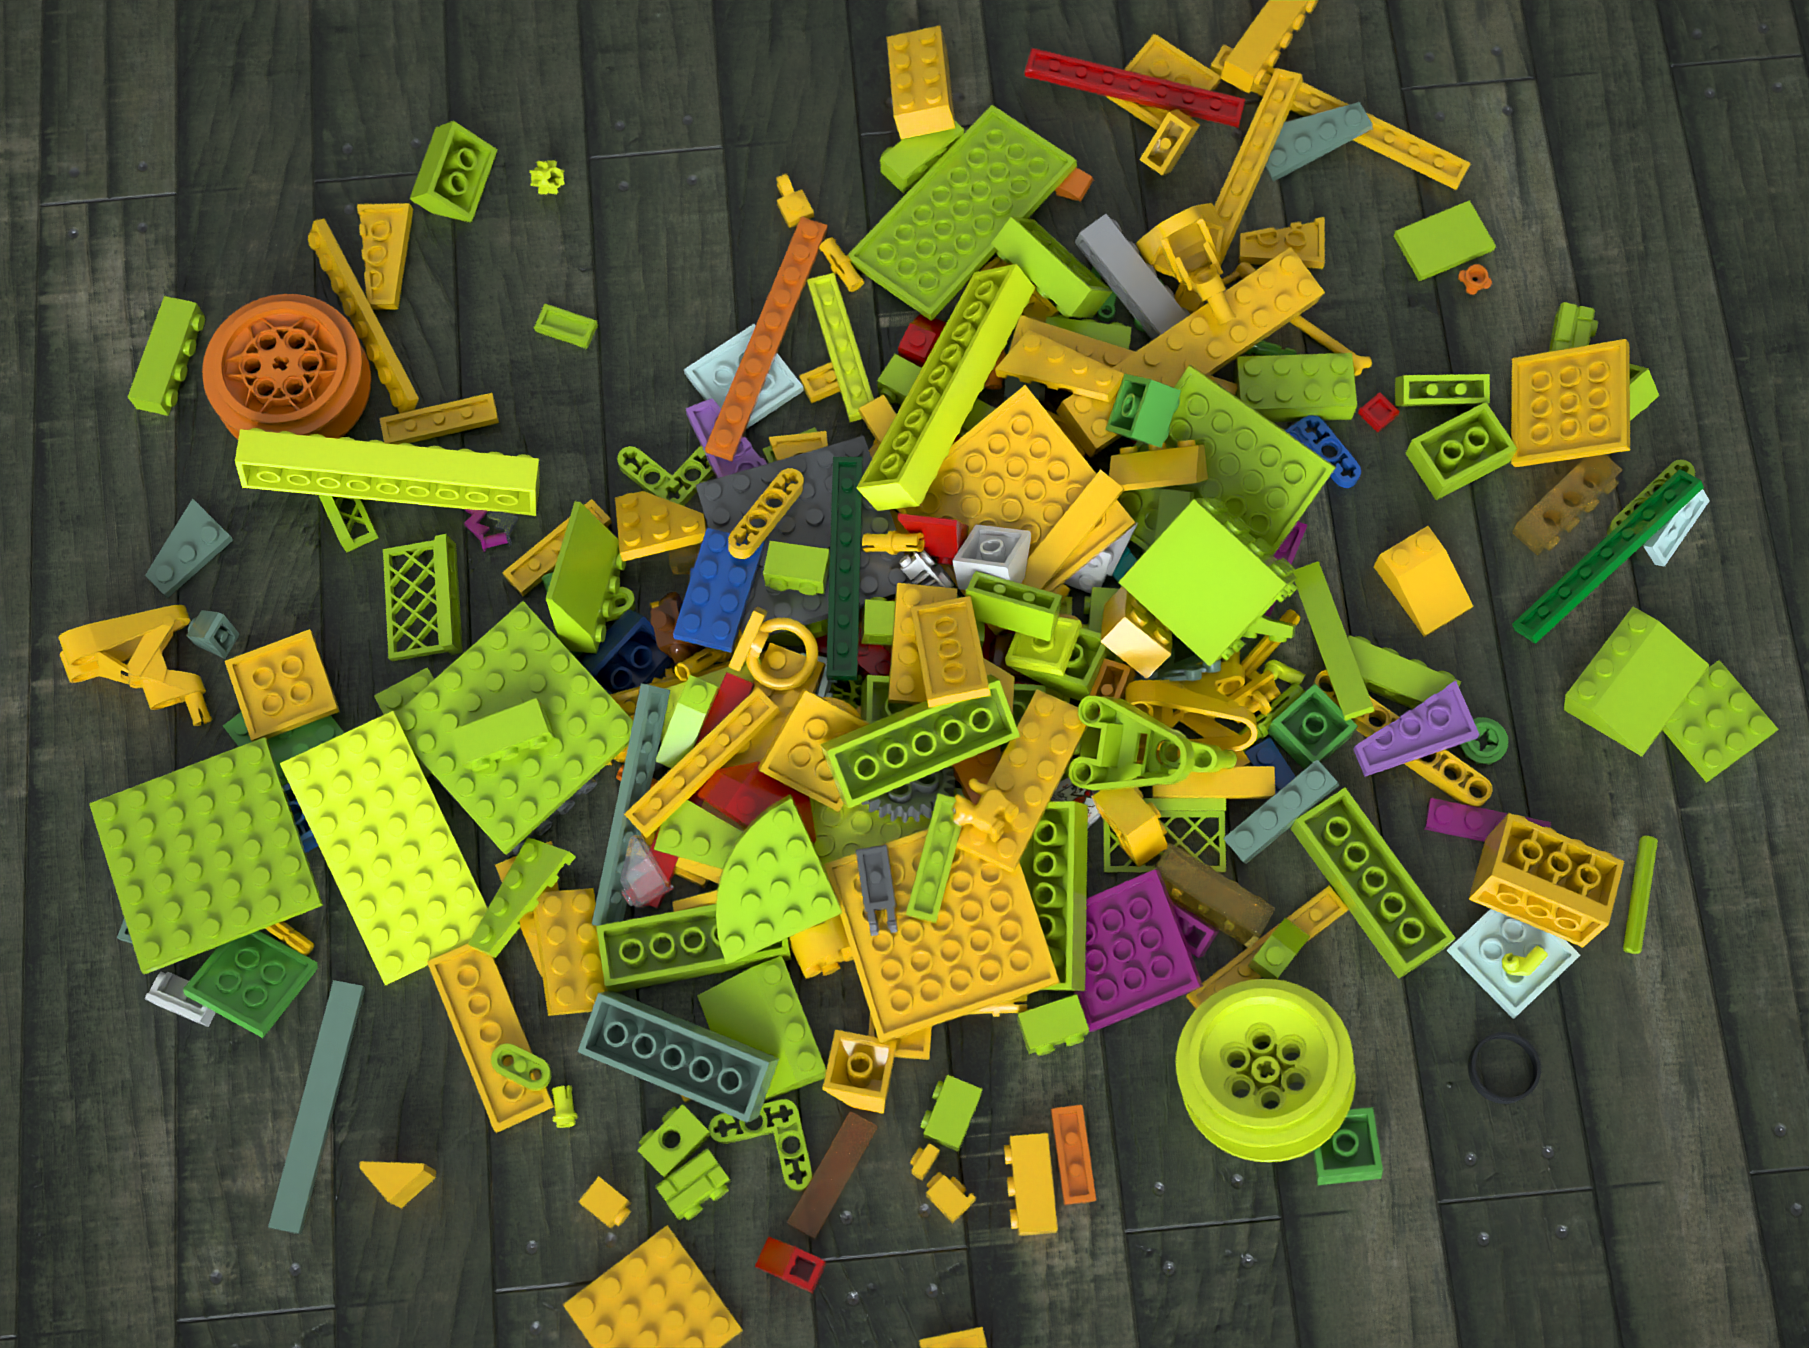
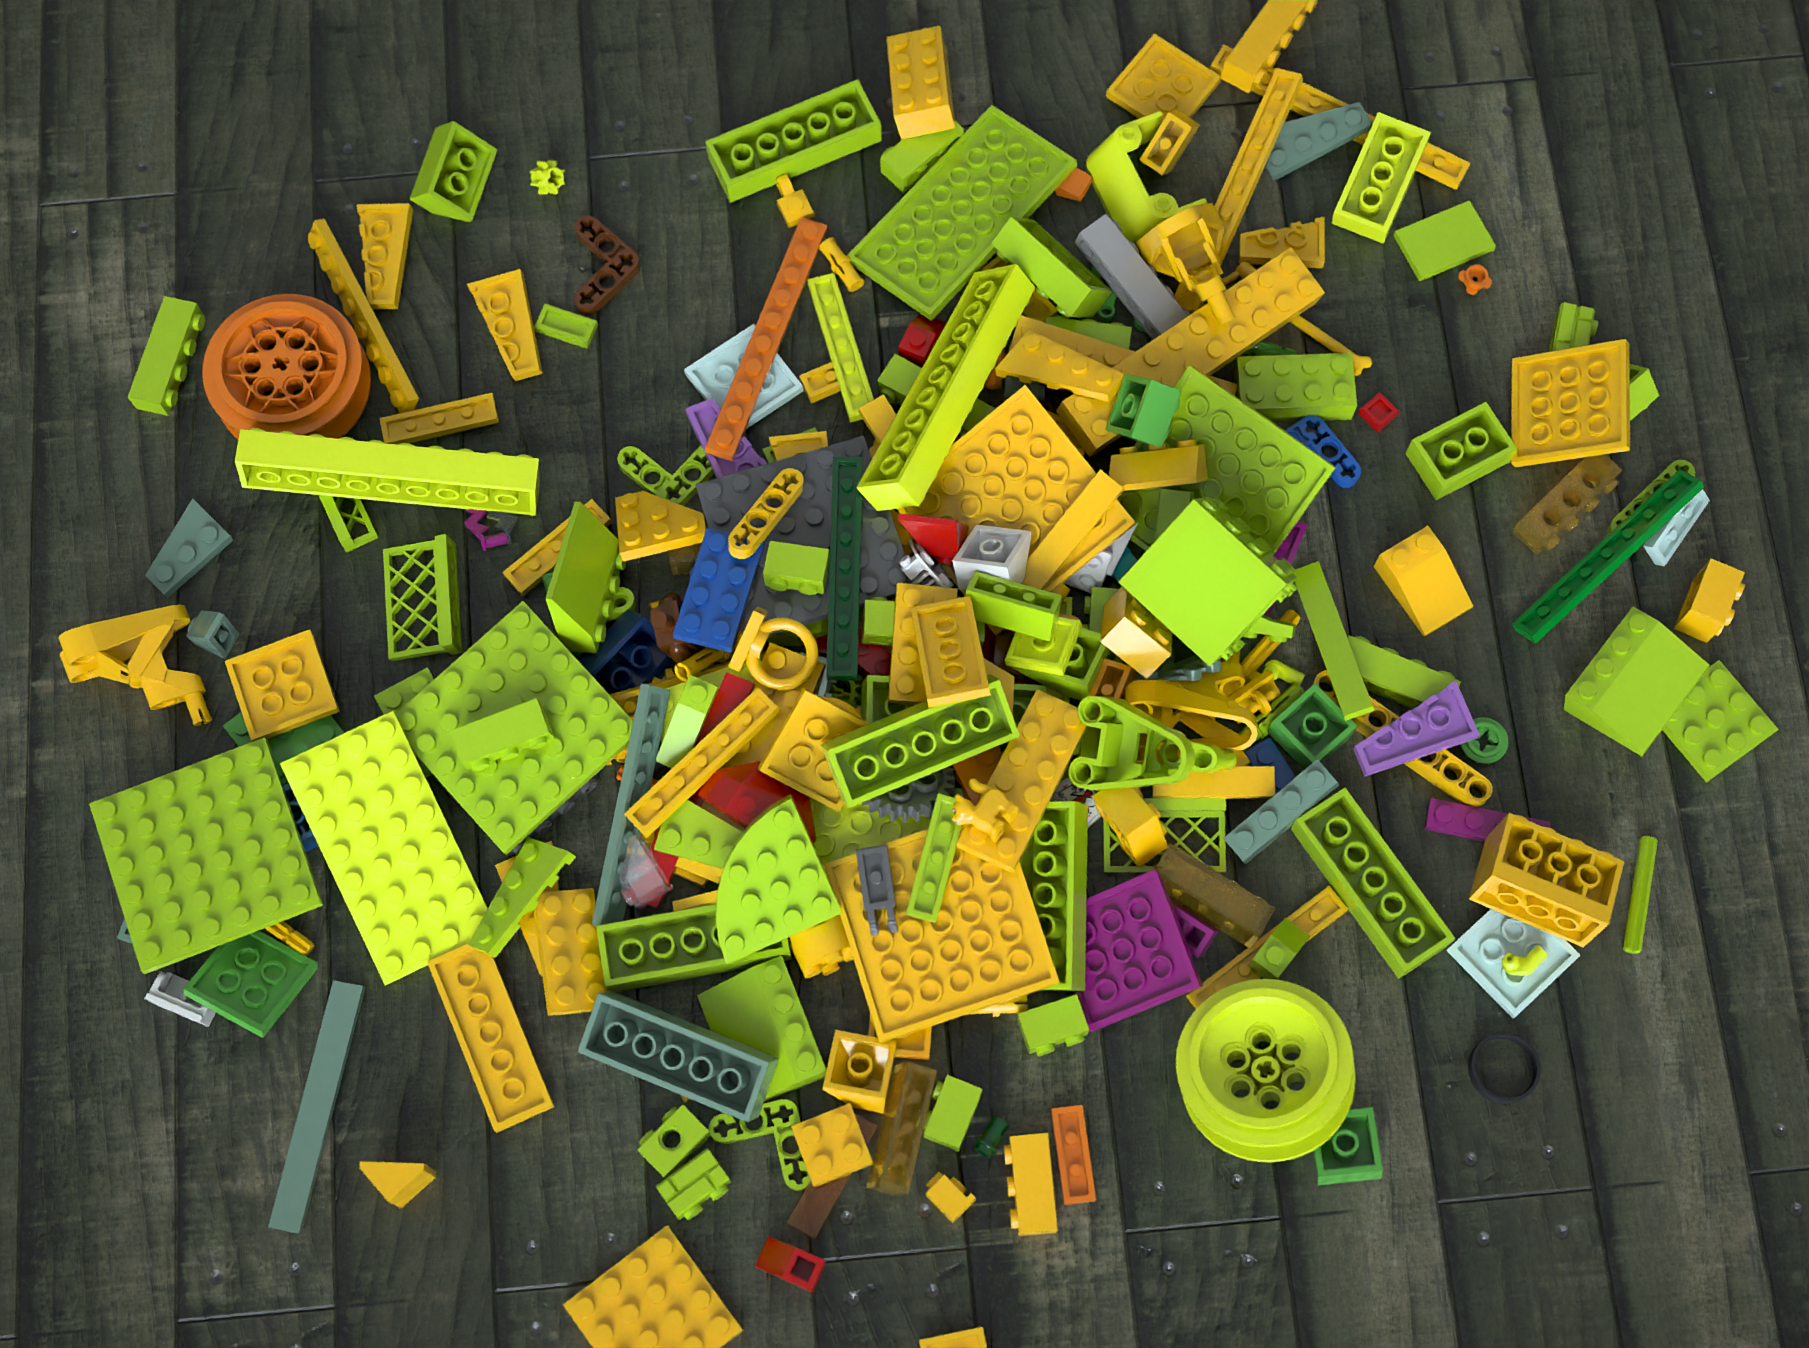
(509, 319): none -> yellow wing
(522, 1067): lime plate -> none
(564, 1107): neon yellow pin -> none
(606, 1203): yellow brick -> none
(612, 261): none -> reddish brown beam
(794, 140): none -> lime brick
(832, 1145): none -> yellow plate
(893, 542): yellow pin -> none
(901, 1129): none -> clear yellow brick
(923, 1160): yellow plate -> none
(991, 1137): none -> dark green pin
(1120, 184): none -> neon yellow windscreen
(1134, 87): red tile -> none
(1380, 177): none -> neon yellow brick
(1442, 390): lime brick -> none
(1710, 601): none -> yellow brick

